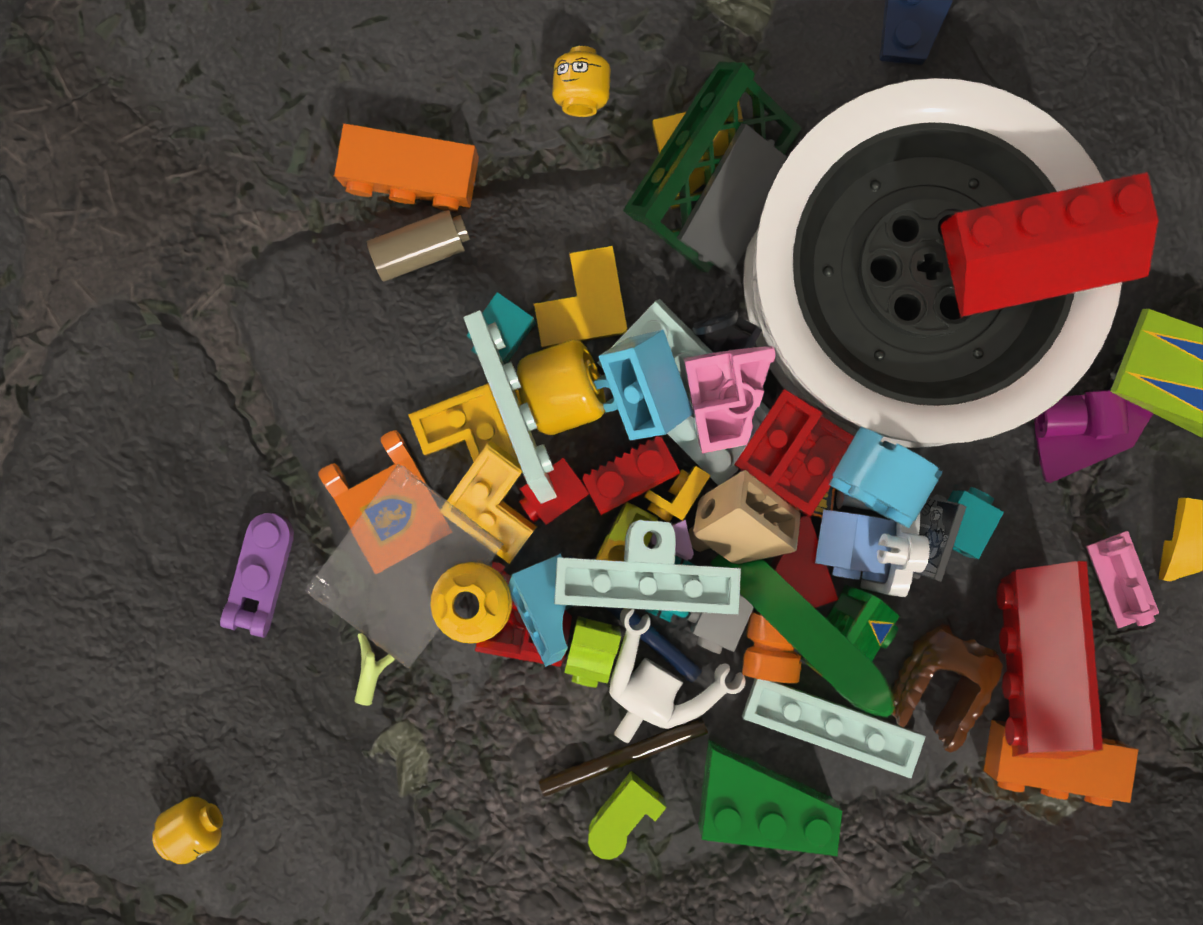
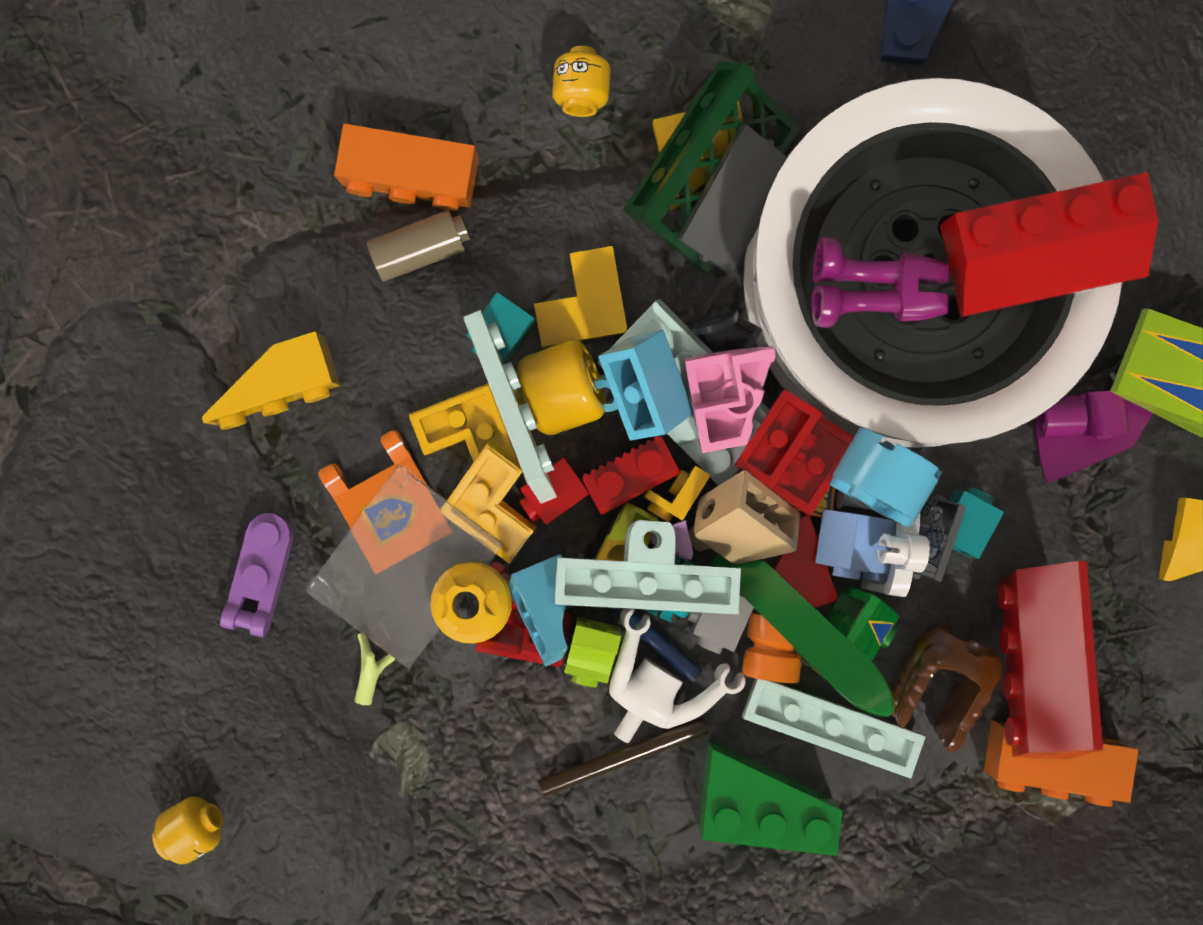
(281, 375): none -> yellow slope
(621, 814): lime leg -> none
(903, 275): none -> magenta piece
(1123, 580): bright pink hinge -> none

